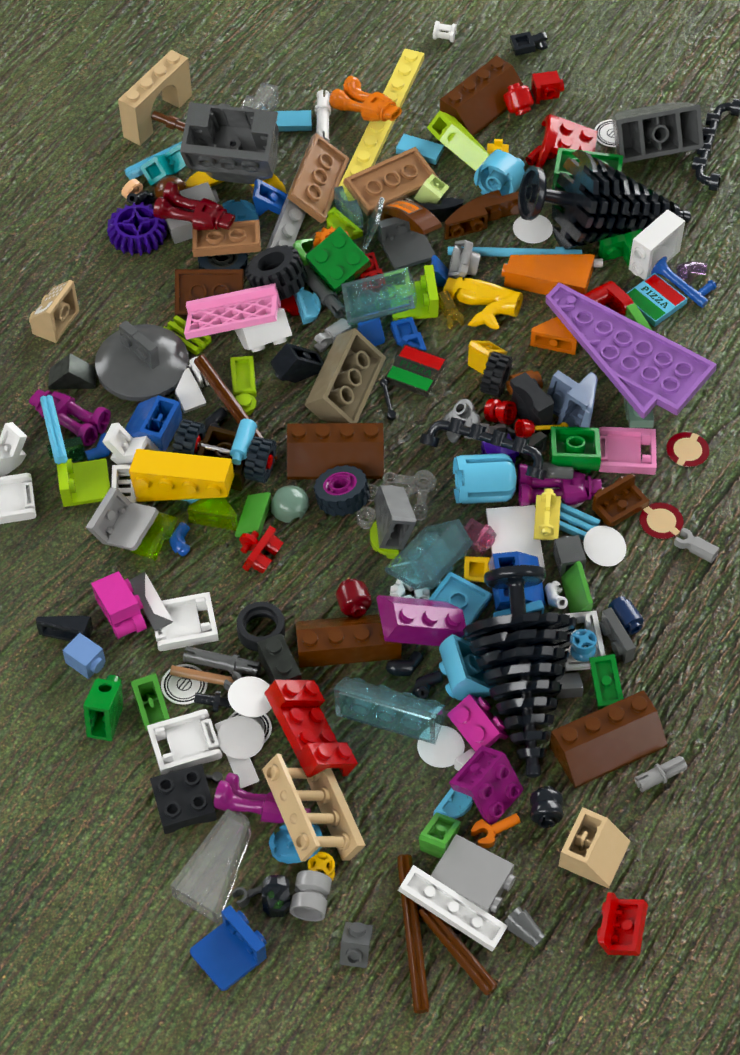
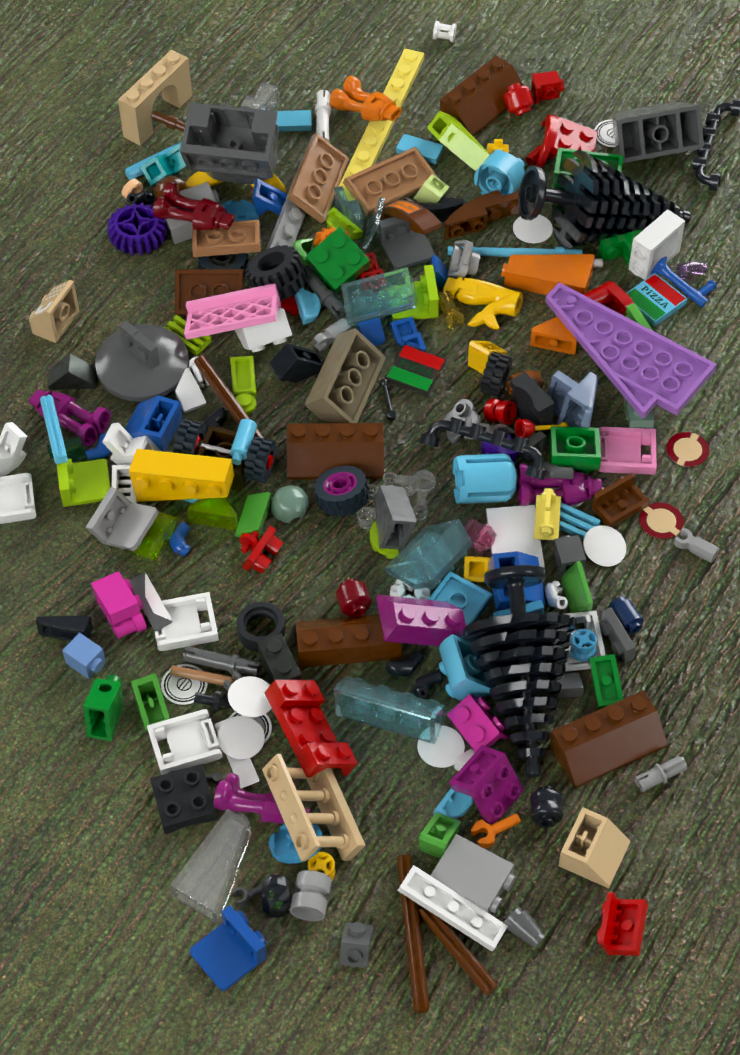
(525, 43): black plate -> none

